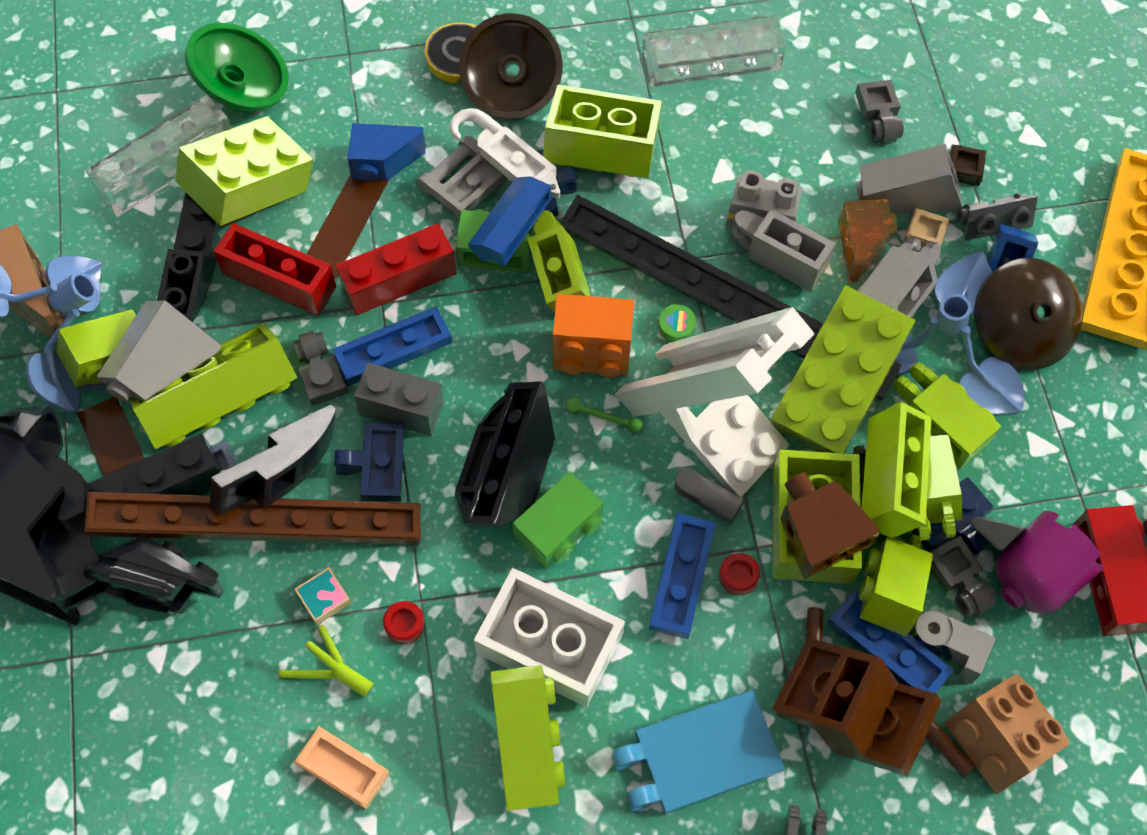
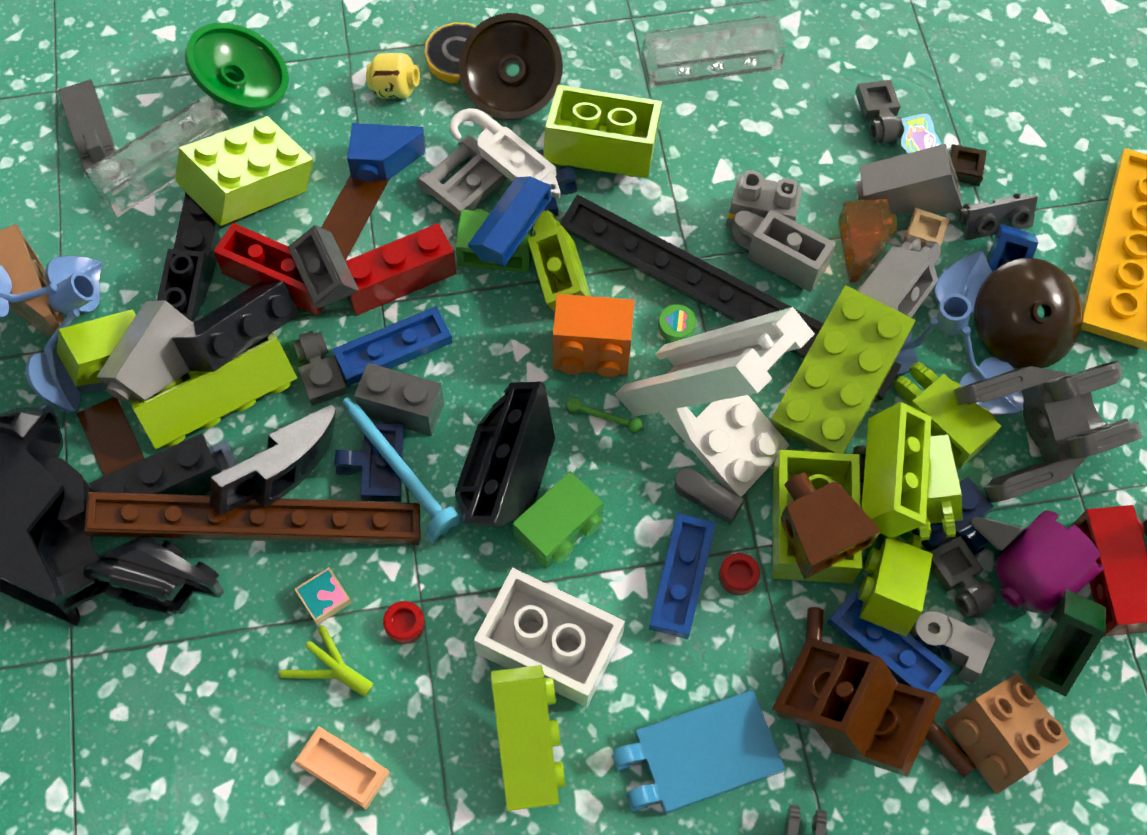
(87, 122): none -> dark grey hinge
(235, 326): none -> black brick
(322, 267): none -> dark grey slope
(392, 75): none -> light yellow head
(442, 519): none -> medium azure piece
(918, 133): none -> sticker
(1058, 419): none -> dark grey piece
(1066, 642): none -> dark green brick

